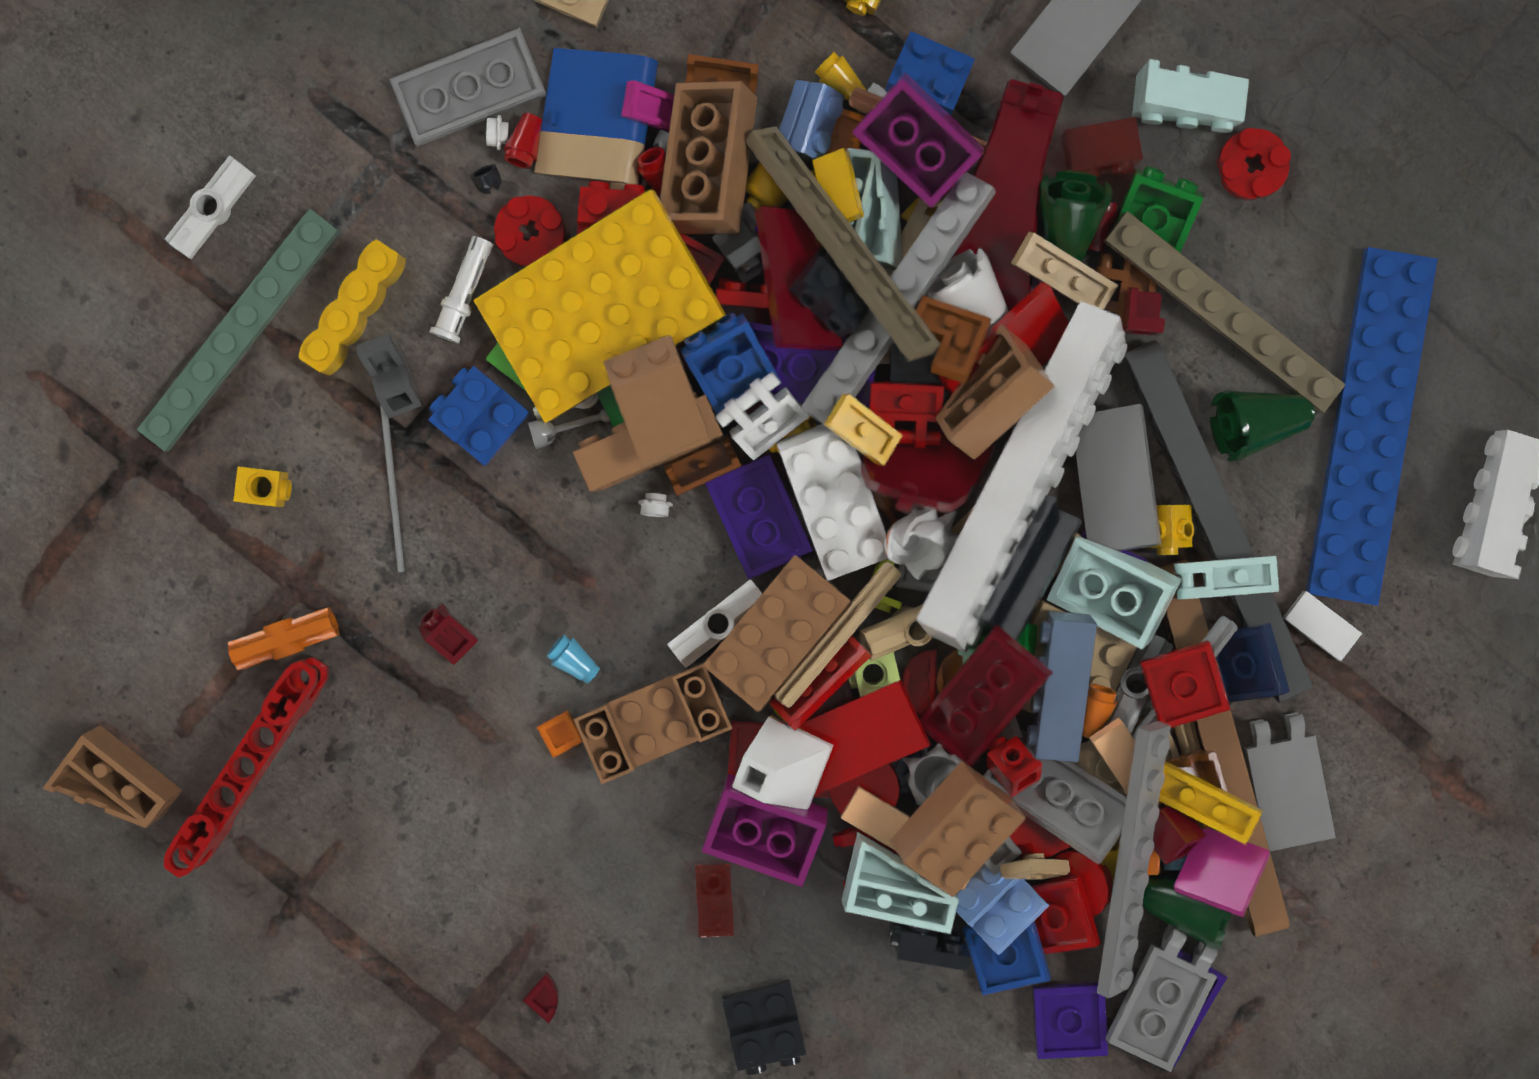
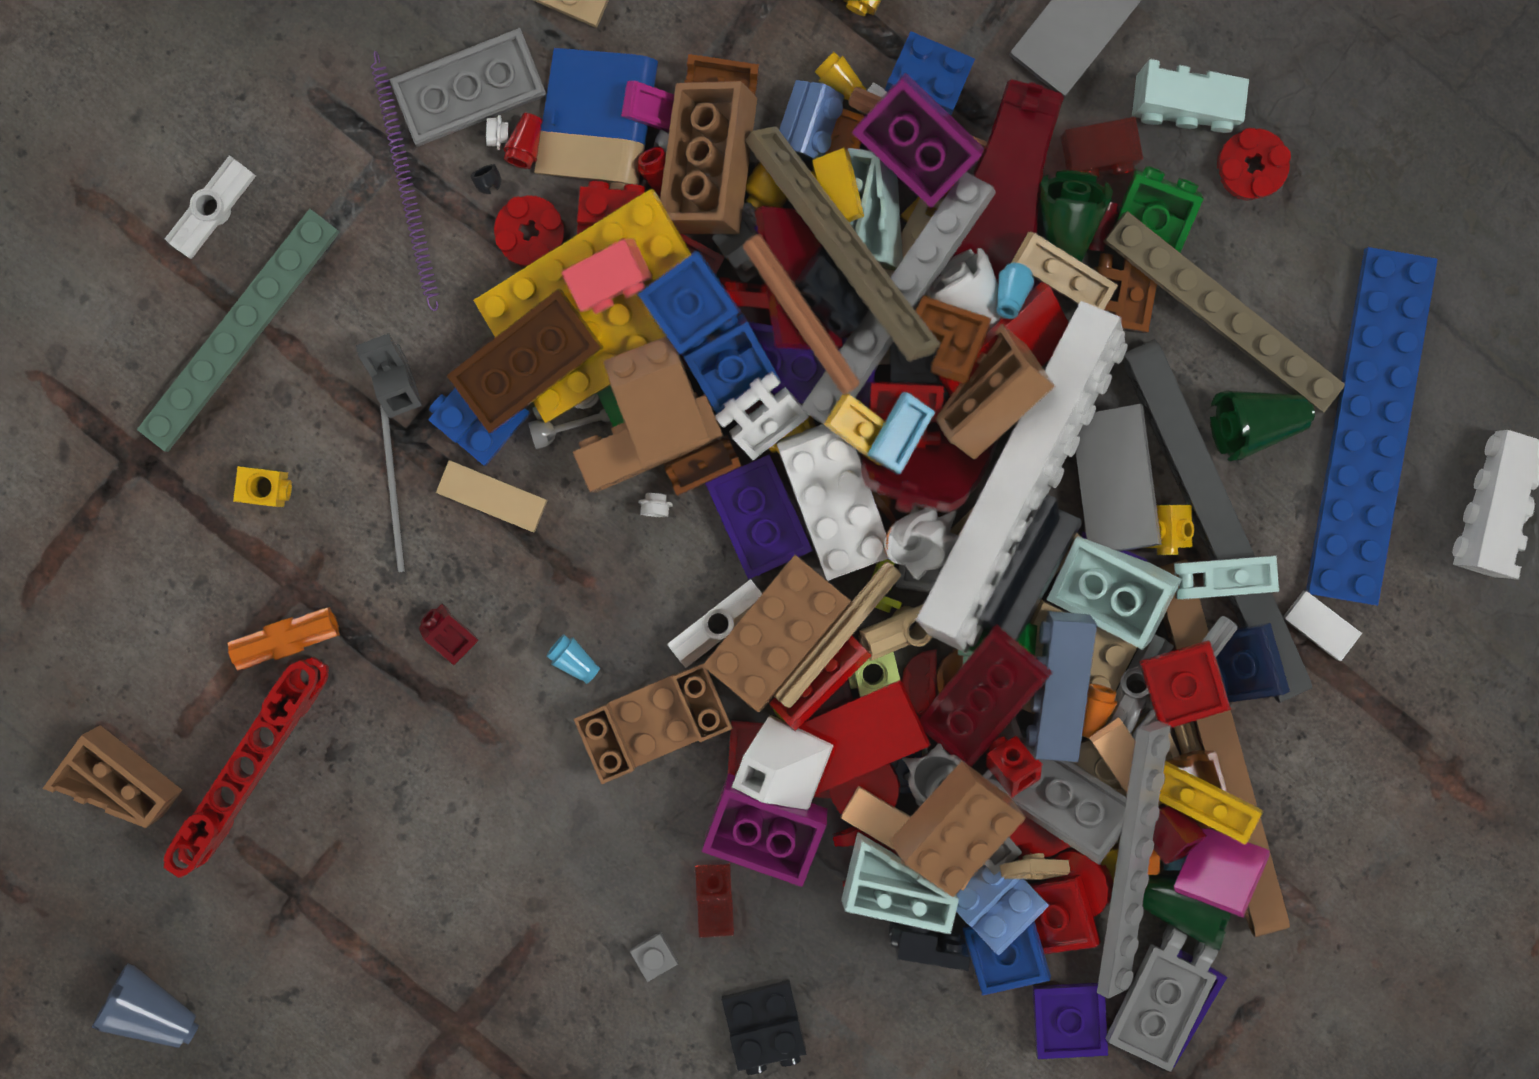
(145, 1011): none -> sand blue cone
(347, 316): yellow brick -> none
(404, 185): none -> medium lavender piece
(457, 306): white pin -> none
(491, 496): none -> tan tile
(525, 361): none -> reddish brown plate
(543, 998): dark red tile -> none
(560, 733): orange tile -> none
(607, 275): none -> coral brick
(654, 956): none -> light grey plate
(689, 302): none -> blue plate
(801, 314): none -> nougat axle
(901, 433): none -> medium azure tile
(1013, 288): none -> medium azure cone
(1142, 313): dark red panel -> none
(1289, 784): light grey tile -> none

